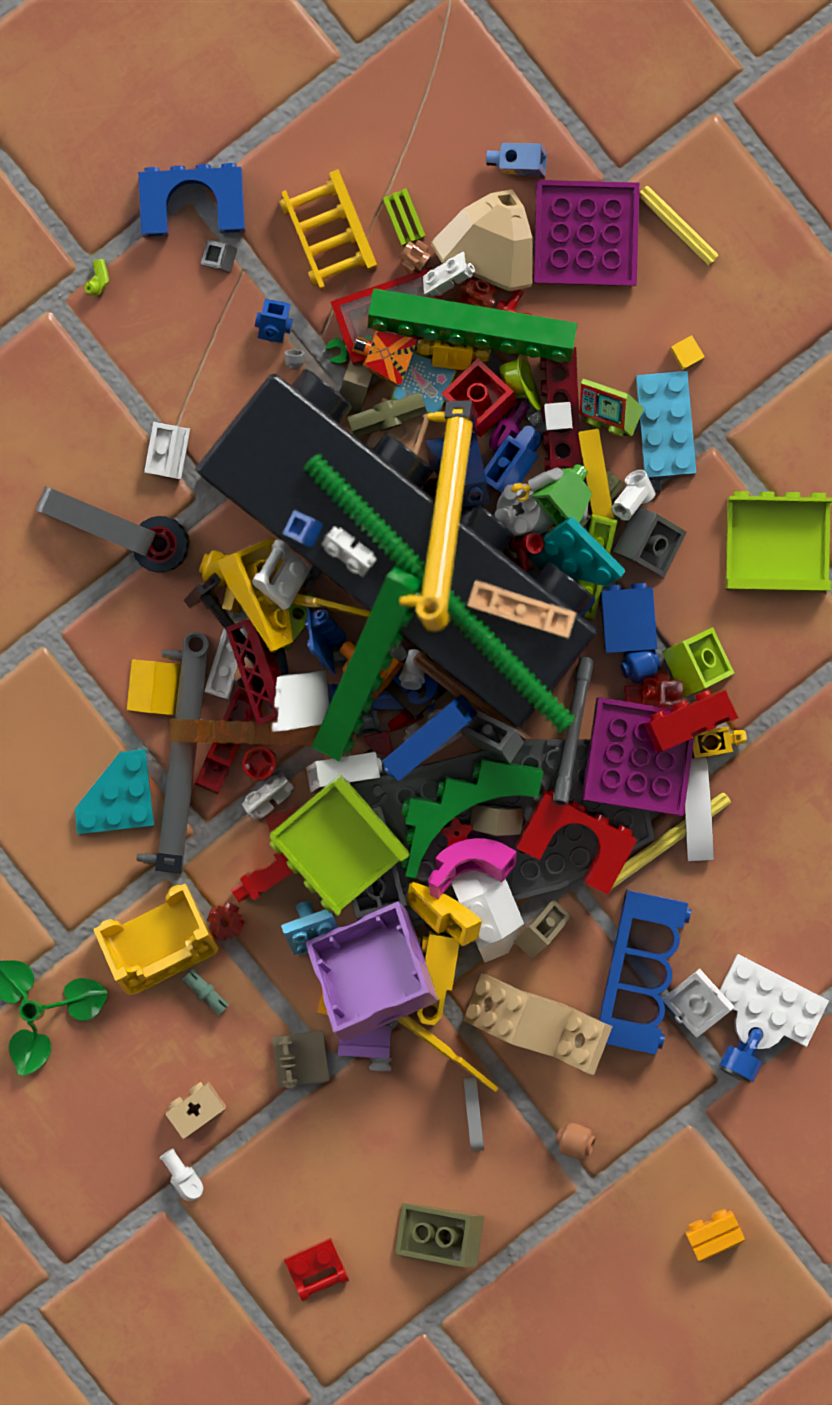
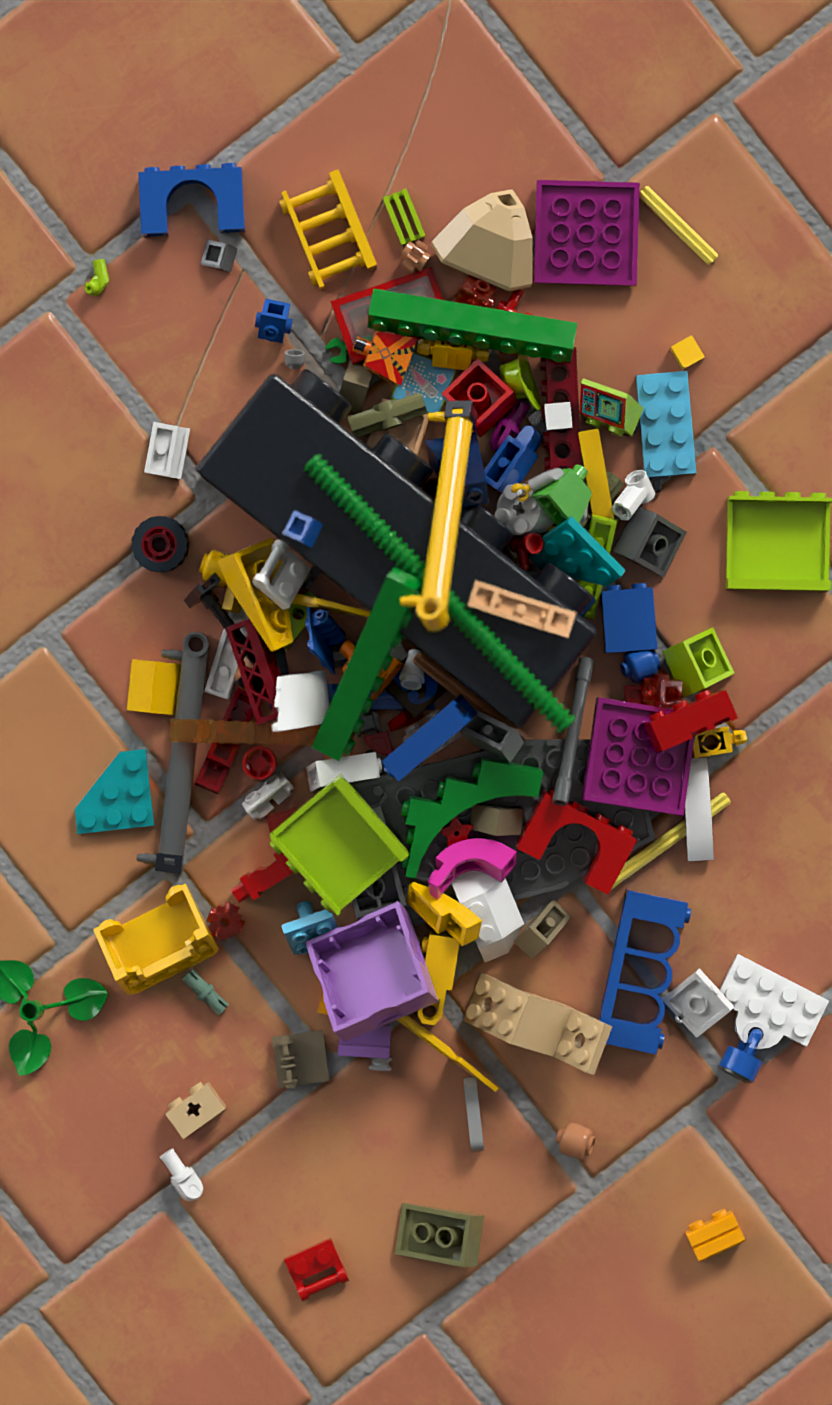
(95, 521): dark grey beam -> none
(338, 545): white hinge -> none
(439, 279): white hinge -> none
(530, 159): medium blue torso -> none

